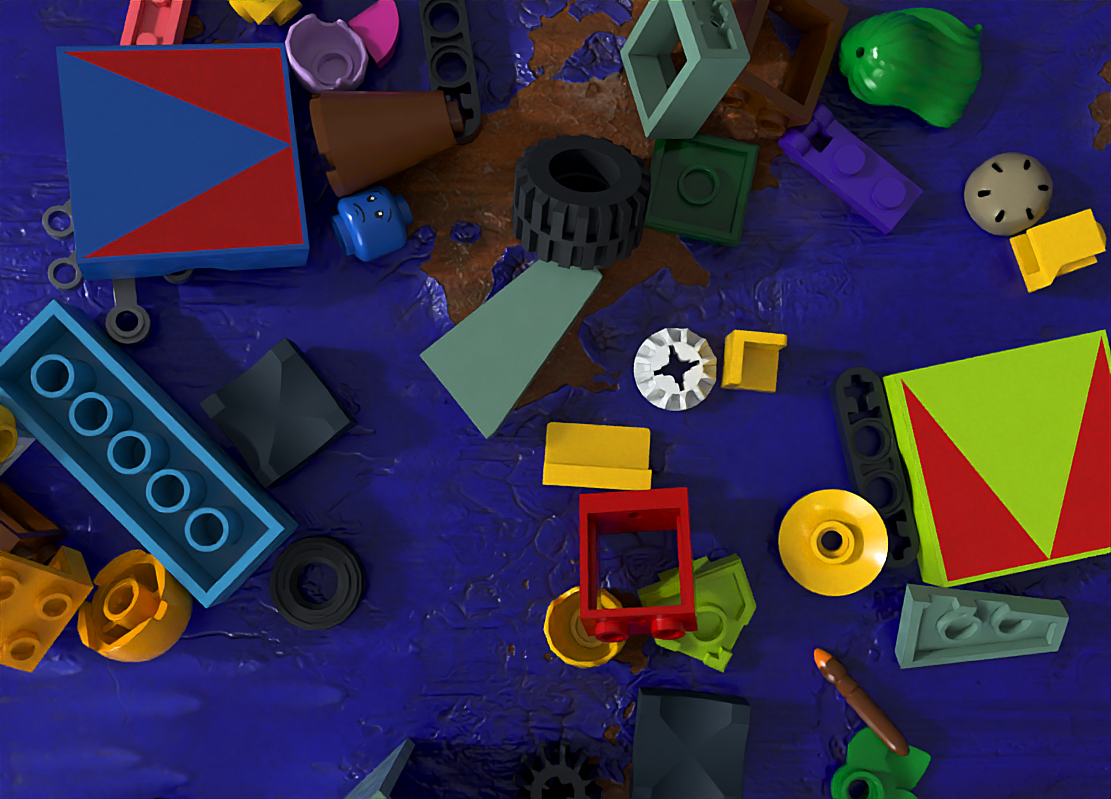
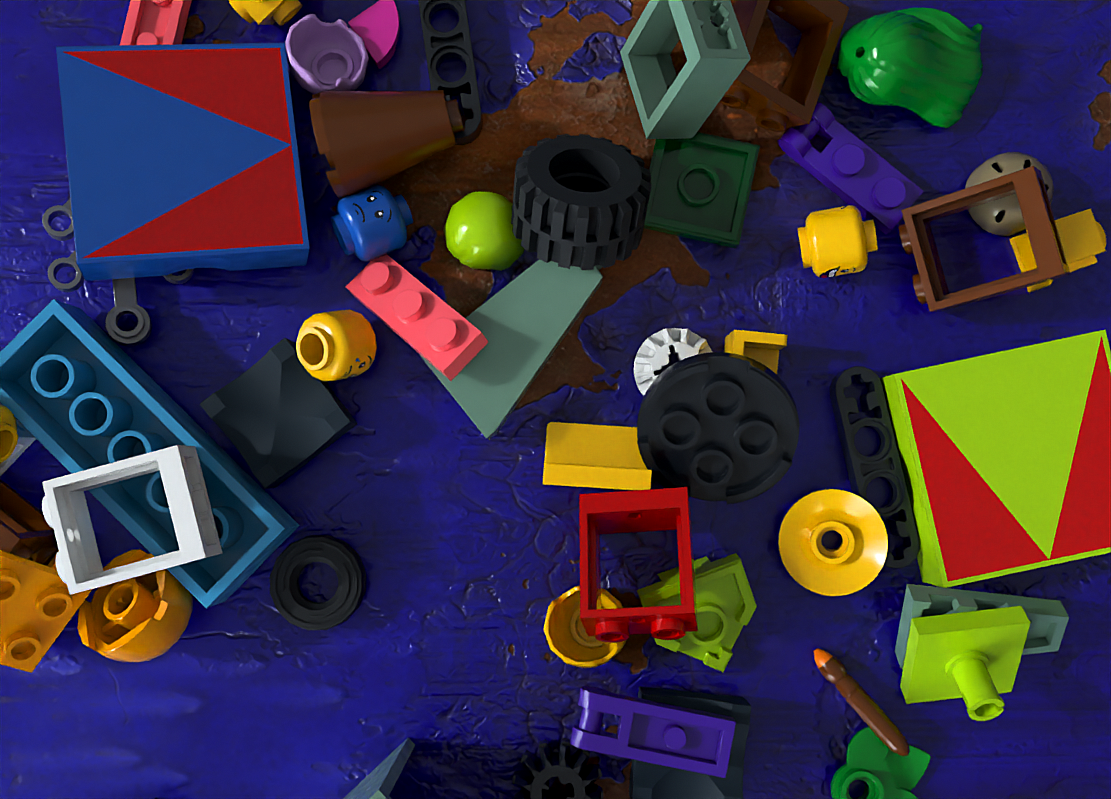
(188, 502): none -> white window
(336, 345): none -> yellow head
(417, 315): none -> coral plate
(481, 231): none -> lime hair
(655, 732): none -> dark purple plate
(718, 427): none -> black tile
(836, 241): none -> yellow head
(965, 658): none -> lime tile
(1039, 222): none -> reddish brown window

